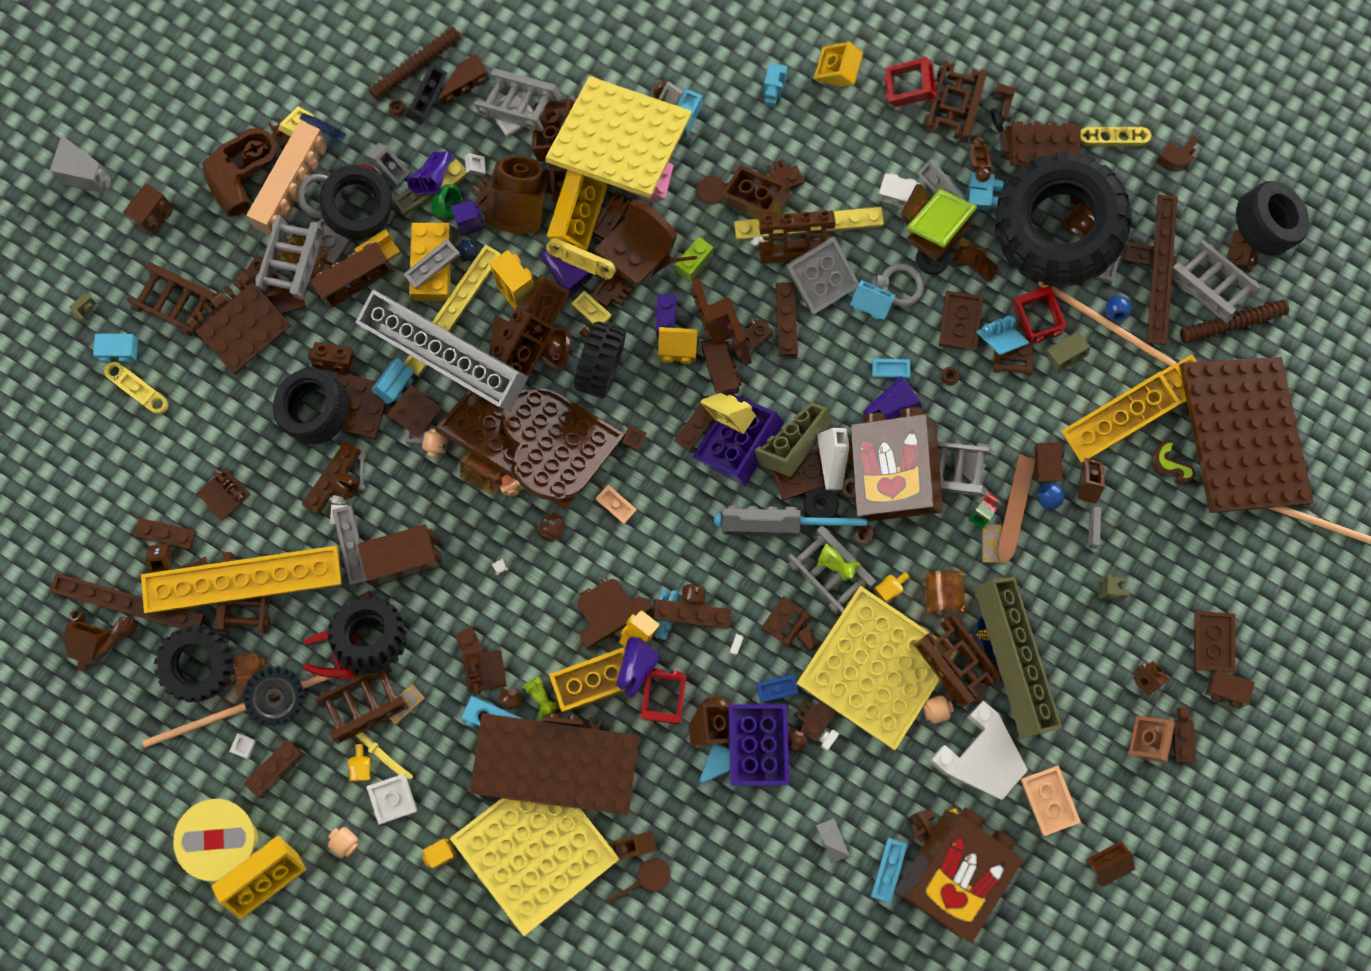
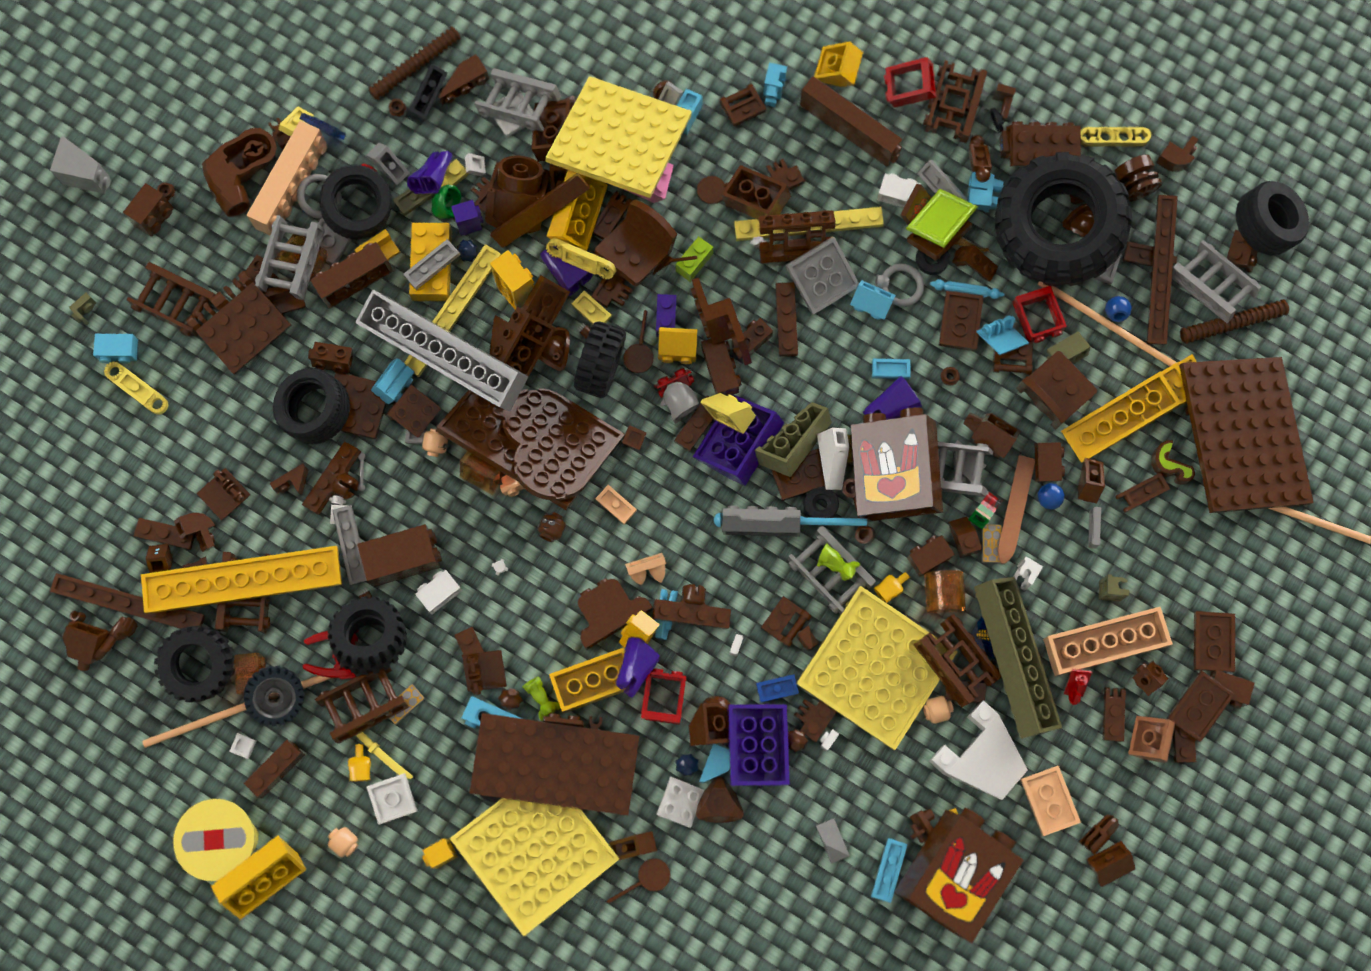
(166, 187): none -> reddish brown plate
(199, 525): none -> reddish brown brick
(294, 477): none -> reddish brown slope
(438, 591): none -> white brick
(540, 210): none -> reddish brown tile
(639, 357): none -> reddish brown piece
(654, 564): none -> light nougat tile
(680, 376): none -> red hinge
(680, 400): none -> light grey piece
(680, 802): none -> white hinge
(687, 764): none -> dark blue piece
(719, 803): none -> reddish brown hat
(745, 109): none -> reddish brown plate
(851, 122): none -> reddish brown brick
(930, 555): none -> reddish brown brick
(965, 537): none -> reddish brown slope
(967, 288): none -> medium azure wheel
(993, 432): none -> reddish brown hinge
(1029, 571): none -> white hinge
(1057, 388): none -> reddish brown piece
(1077, 685): none -> red hinge
(1099, 834): none -> reddish brown arm
(1107, 641): none -> light nougat brick
(1114, 715): none -> reddish brown hinge
(1138, 177): none -> reddish brown wheel
(1144, 491): none -> reddish brown hinge
(1200, 706): none -> reddish brown tile

